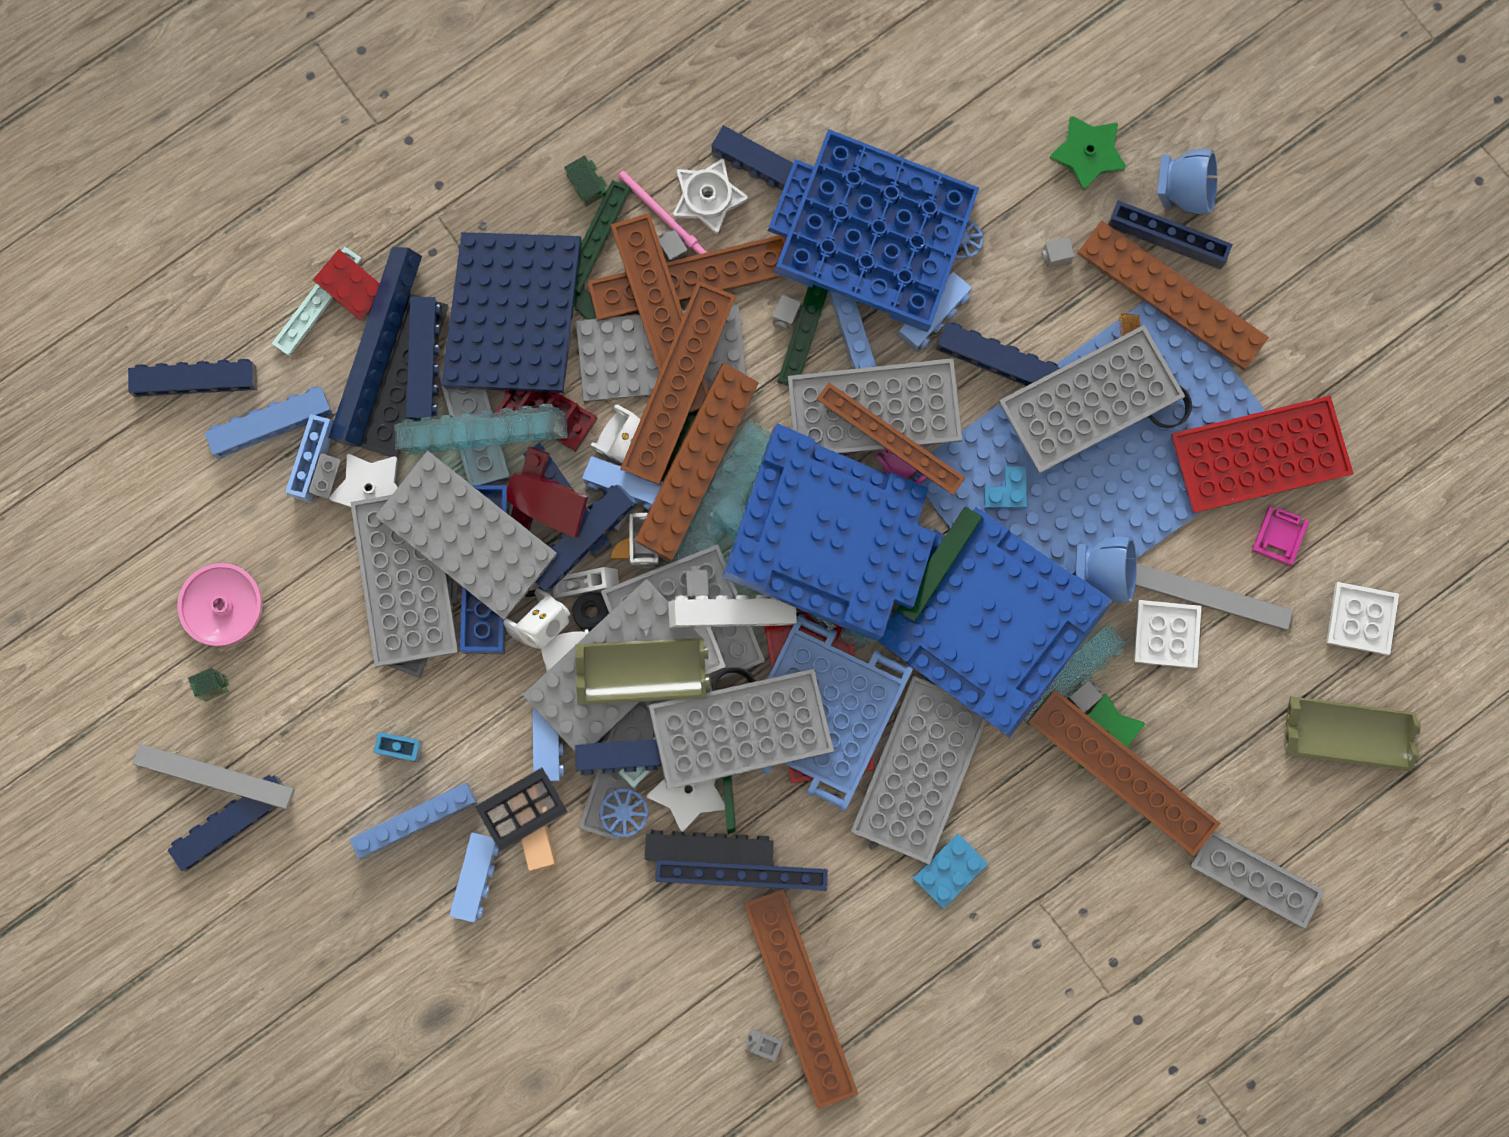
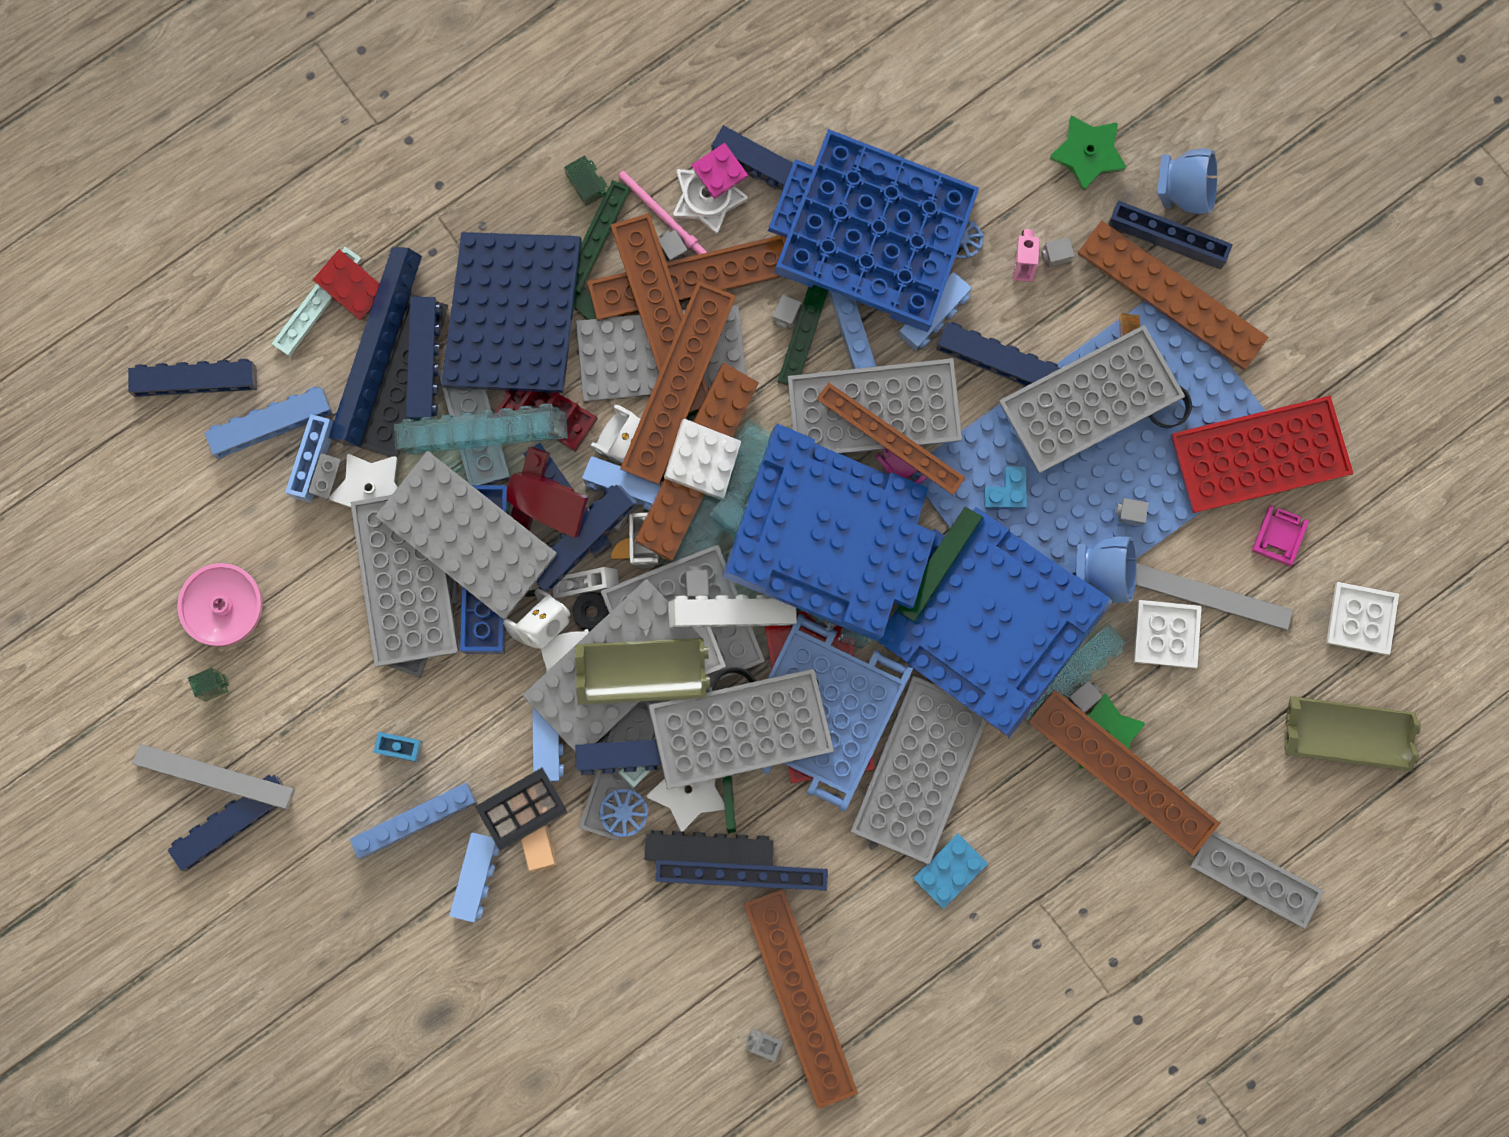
(702, 459): none -> white plate
(719, 171): none -> dark pink plate
(1026, 256): none -> bright pink torso
(1132, 512): none -> light grey brick

